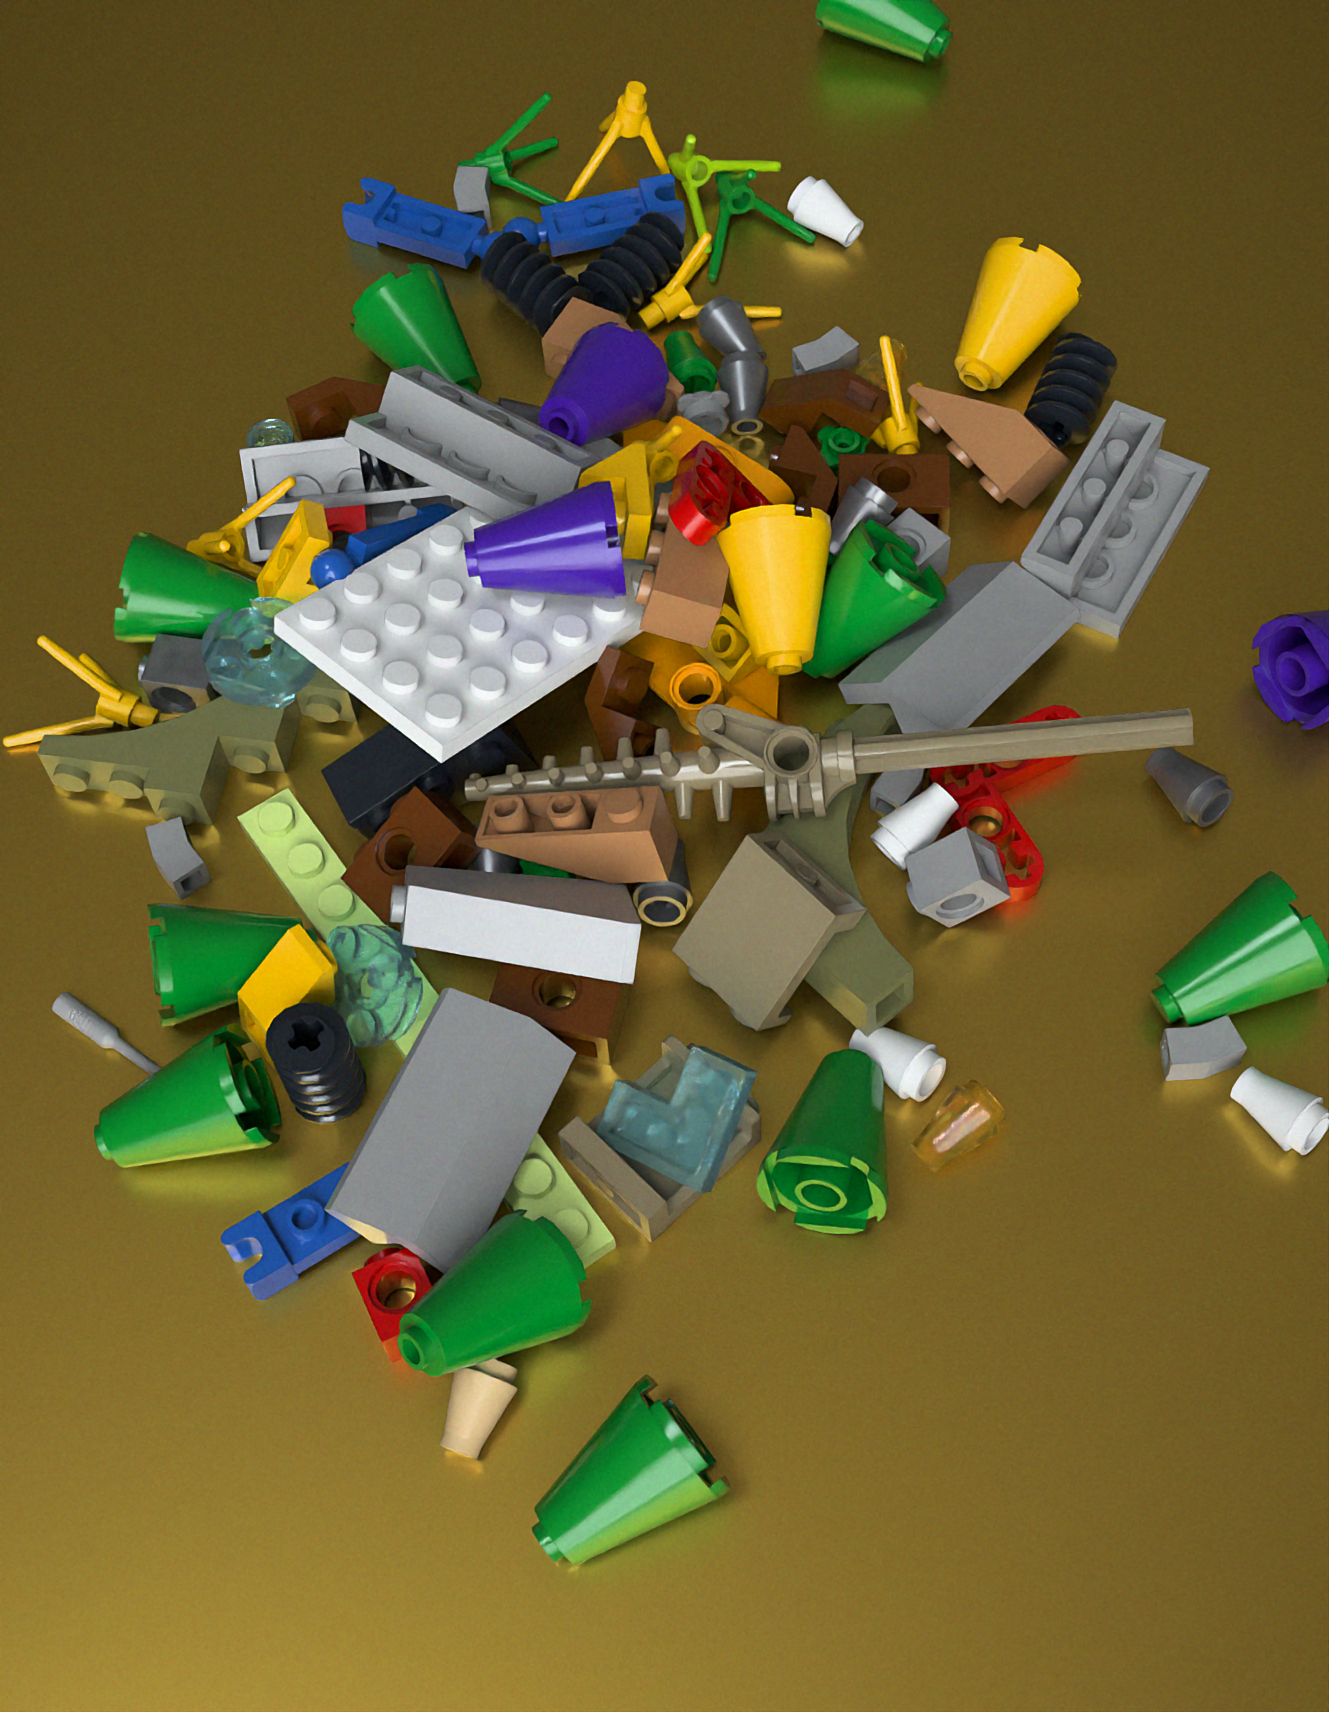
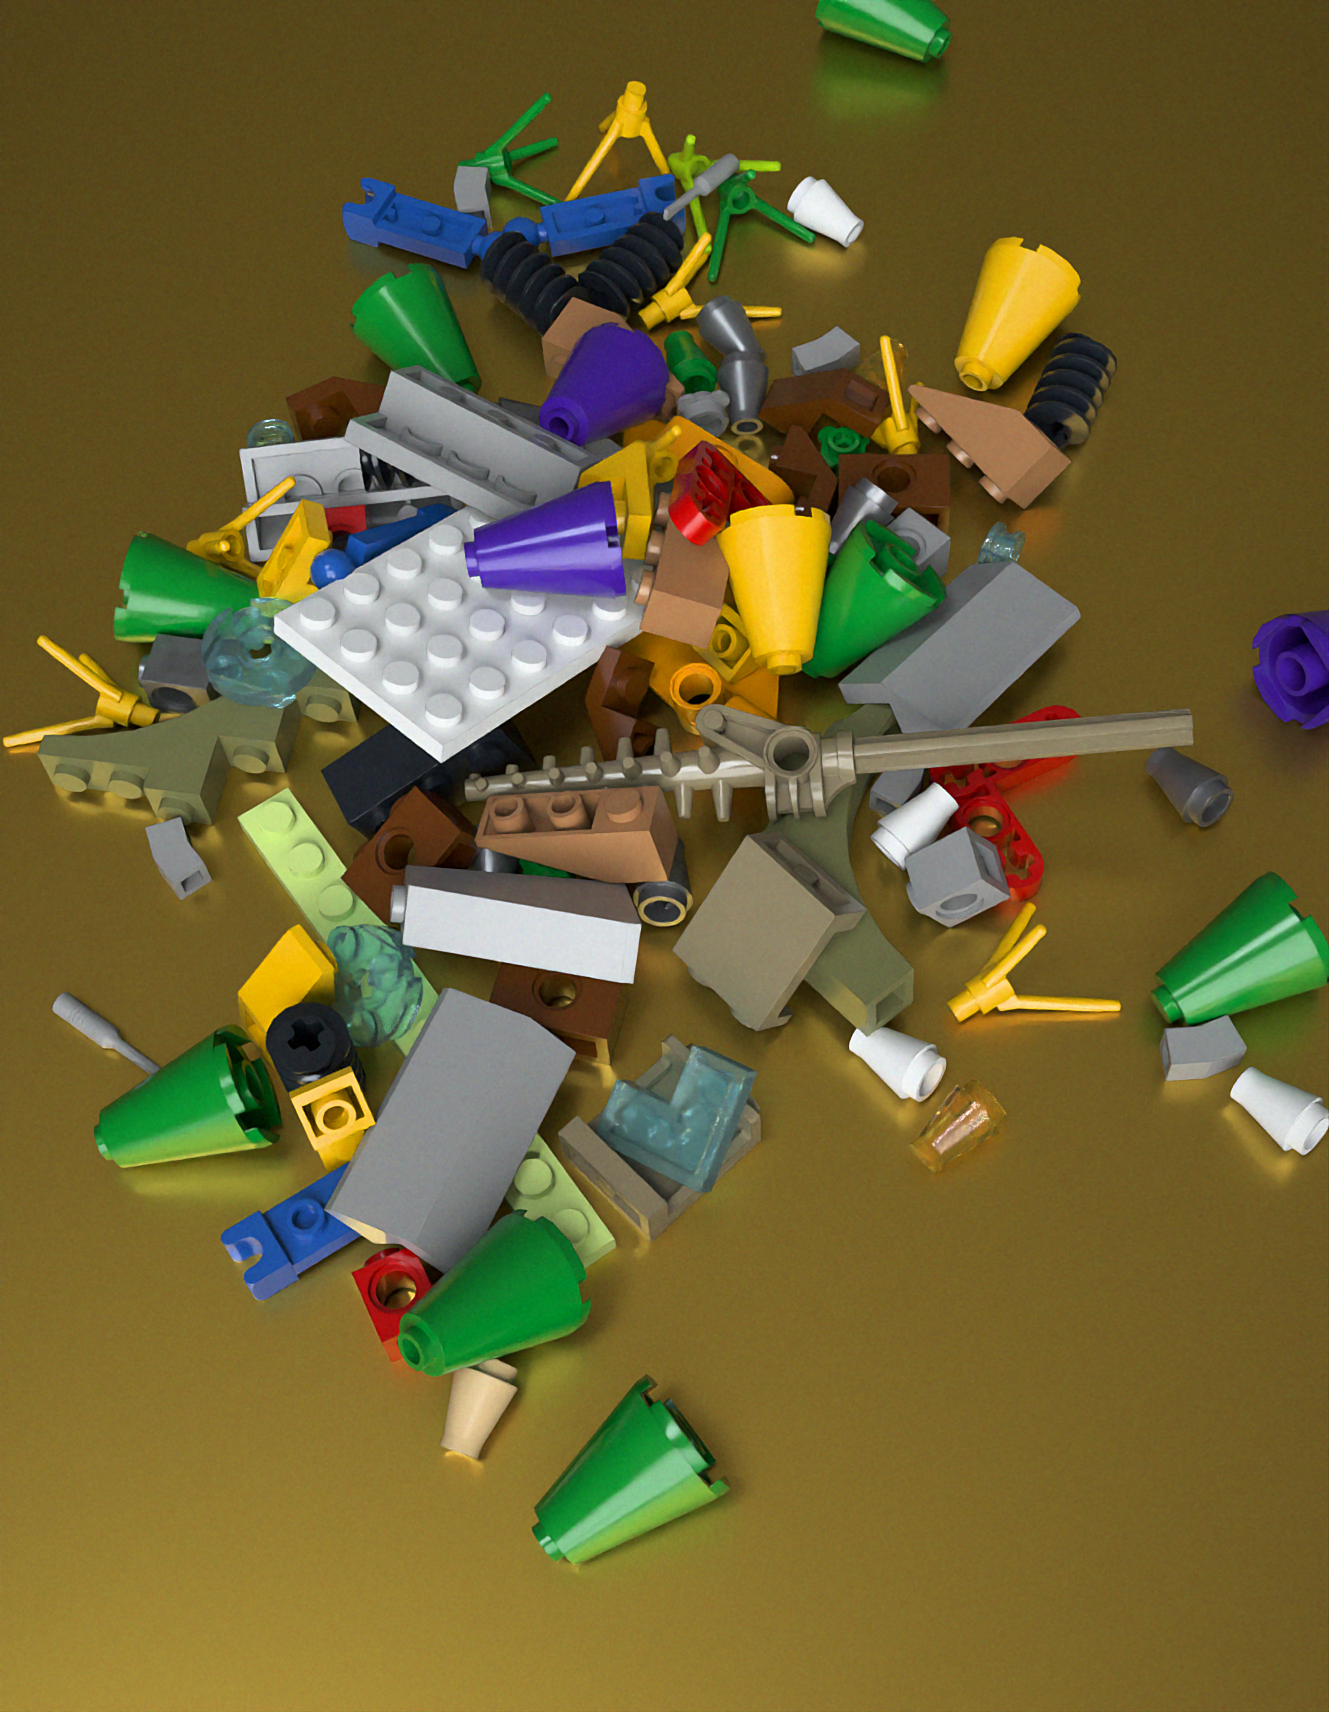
(208, 955): green cone -> none
(334, 1116): none -> yellow slope
(705, 183): none -> light grey piece
(832, 1149): green cone -> none
(993, 990): none -> yellow plant
(1001, 545): none -> clear light blue bush
(1114, 519): light grey slope -> none

